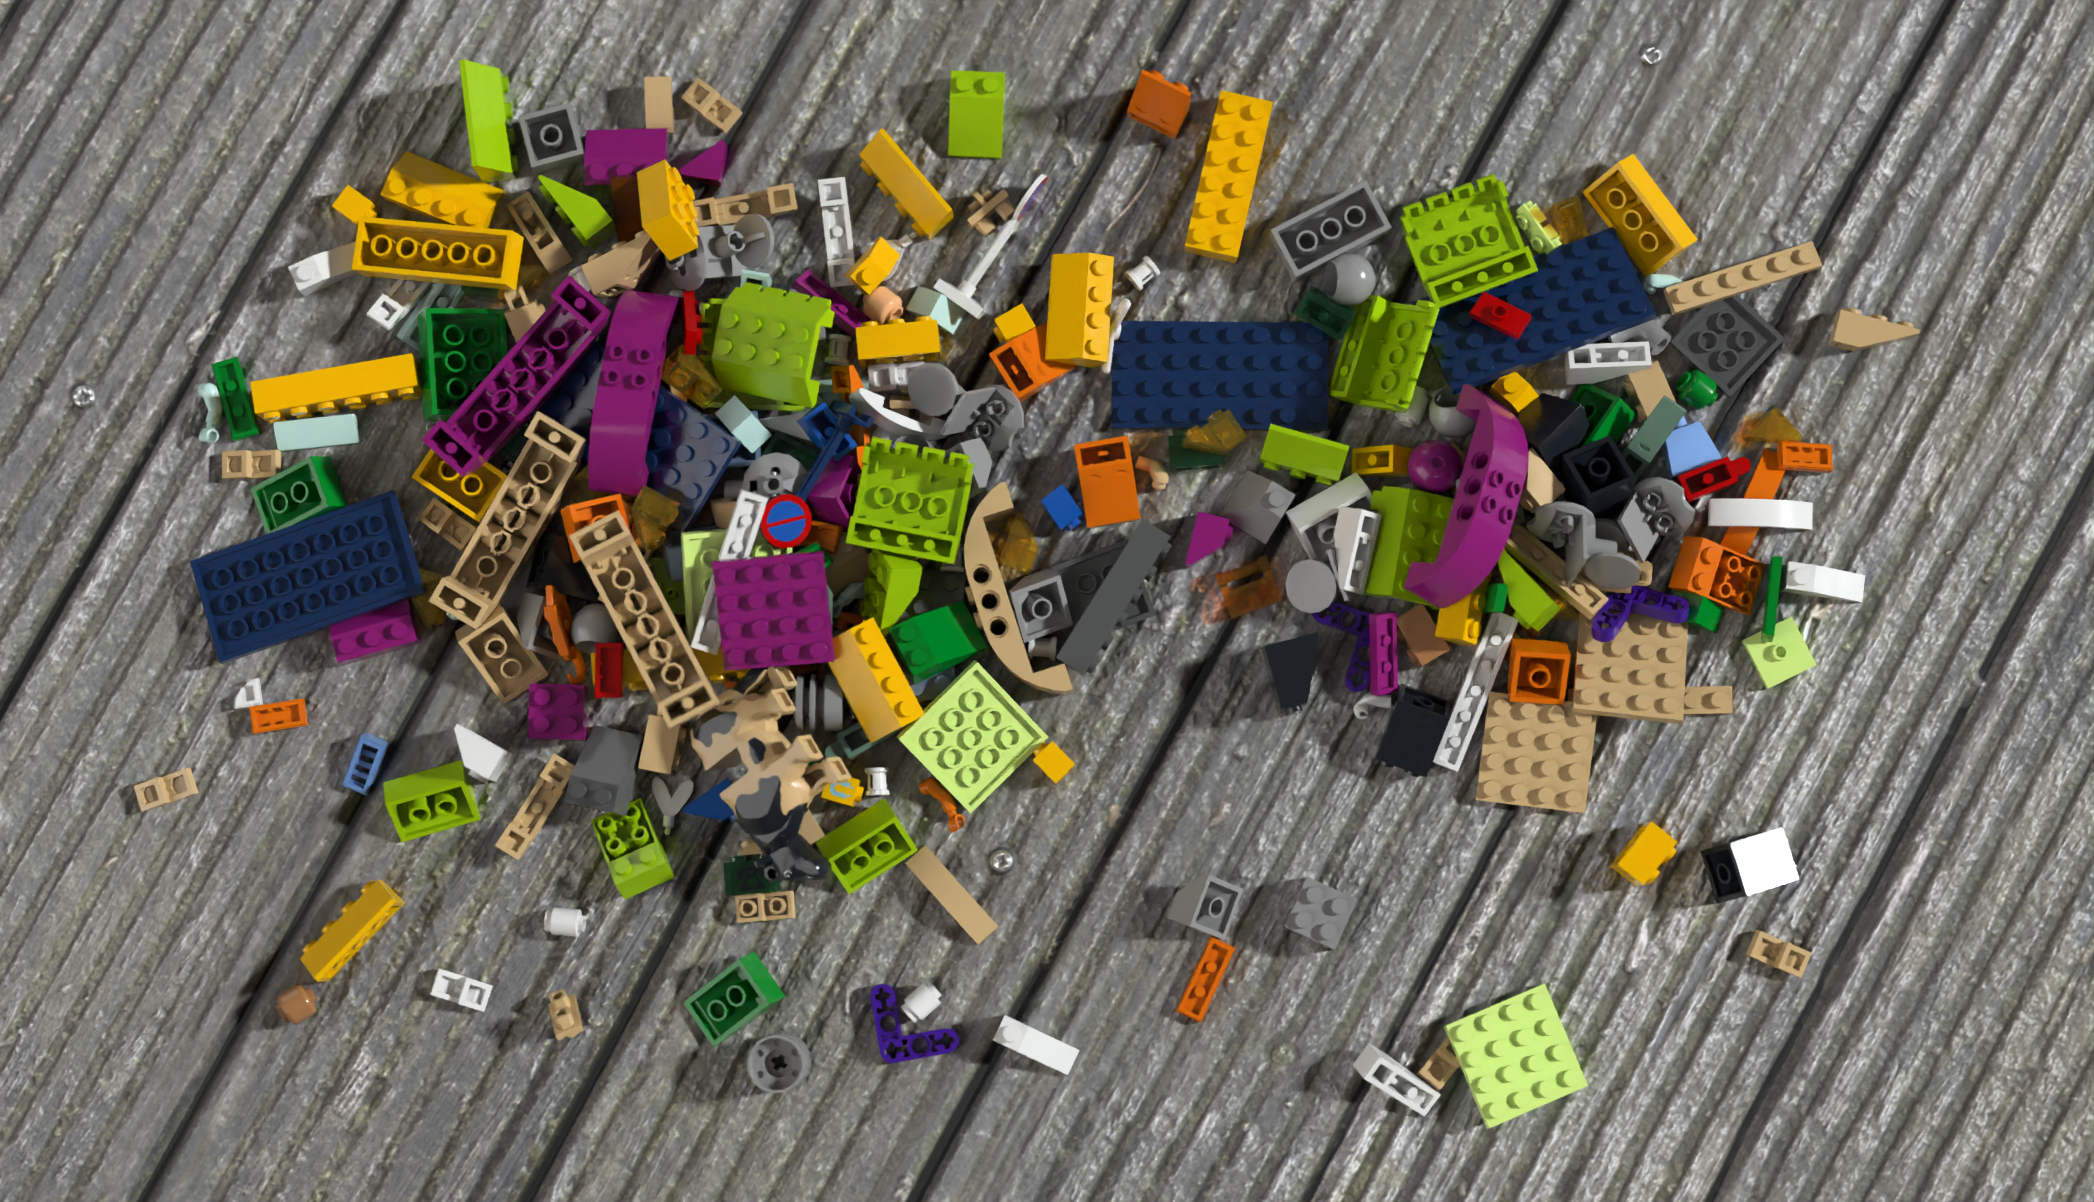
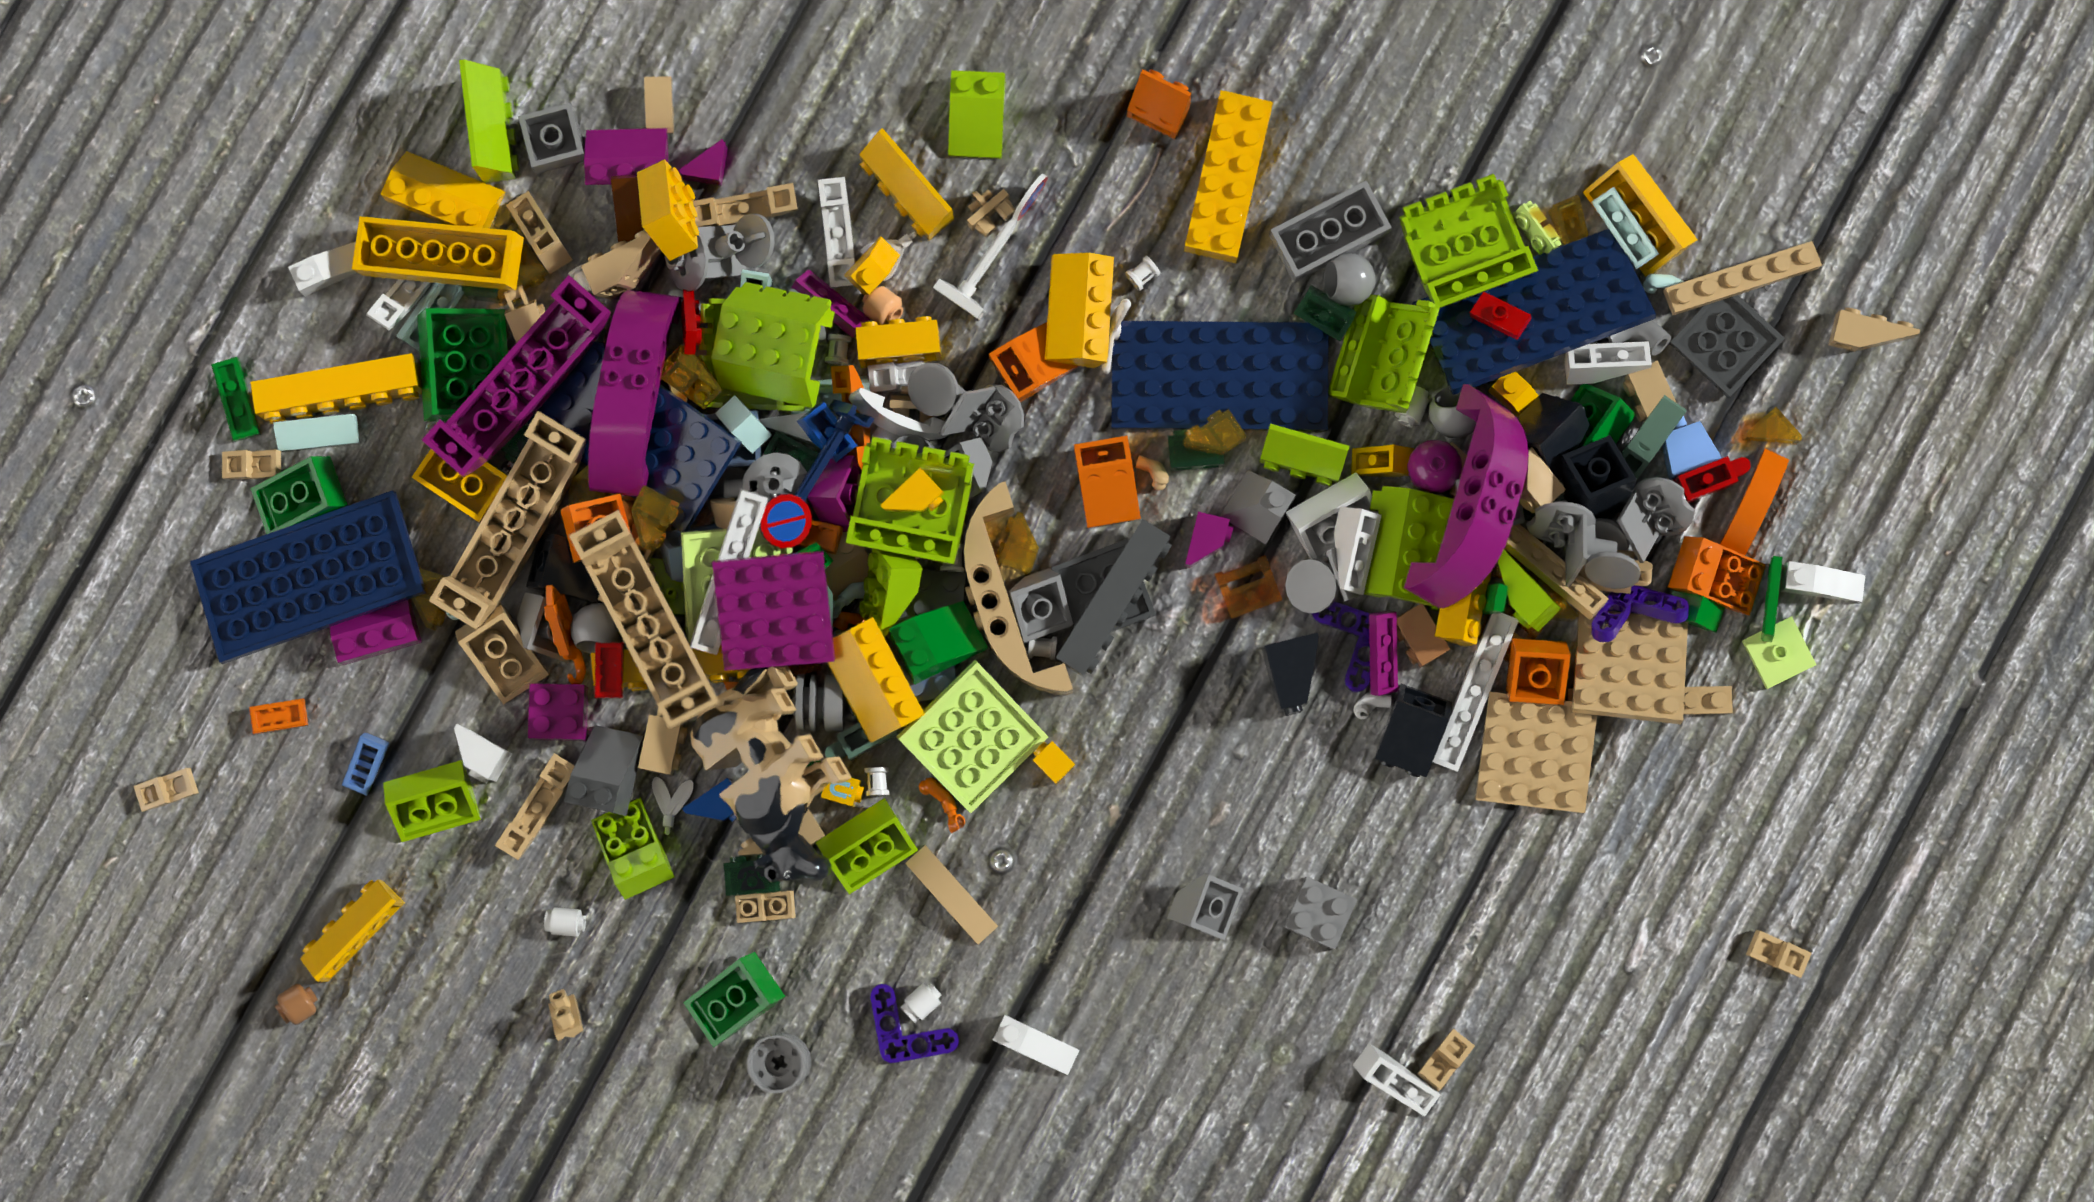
(215, 409): light aqua arm -> none
(249, 695): white tile -> none
(353, 204): yellow brick -> none
(447, 524): tan slope -> none
(461, 989): white slope -> none
(589, 218): lime slope -> none
(711, 105): tan slope -> none
(915, 495): none -> yellow slope
(939, 307): light aqua slope -> none
(1013, 324): yellow brick -> none
(1062, 509): blue slope -> none
(1205, 979): orange tile -> none
(1515, 1056): yellowish green plate -> none
(1625, 228): none -> light aqua slope
(1644, 854): yellow brick -> none
(1696, 389): green head -> none
(1750, 865): slope -> none
(1760, 513): white slope -> none
(1804, 457): orange plate -> none

